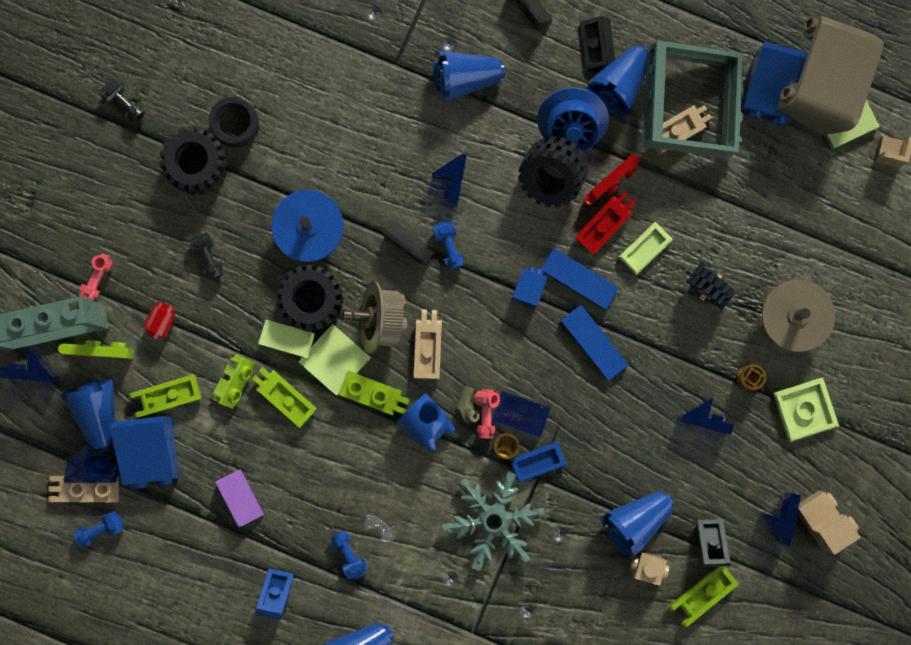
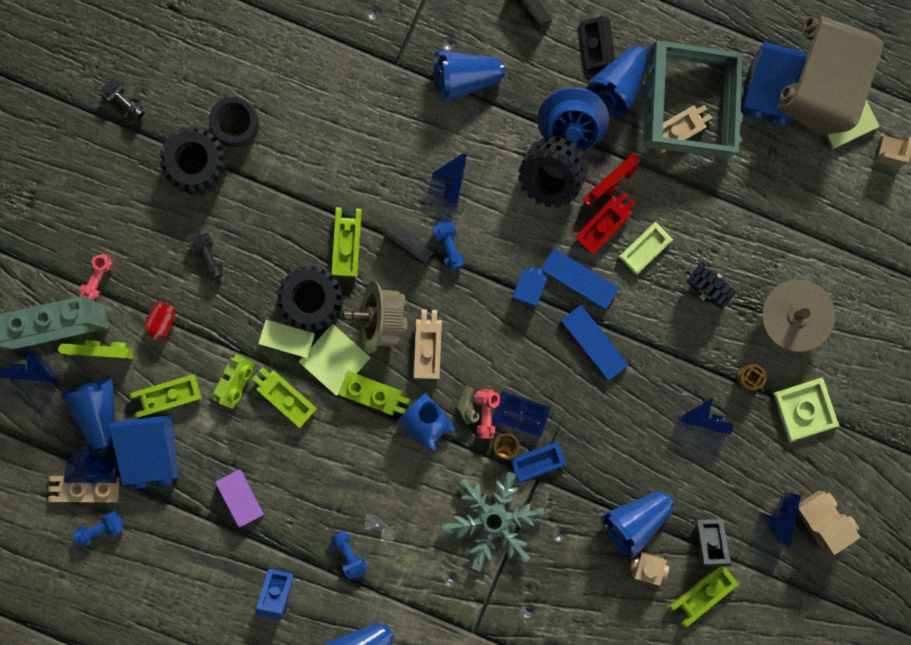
(307, 225): blue piece -> none
(346, 244): none -> lime hinge

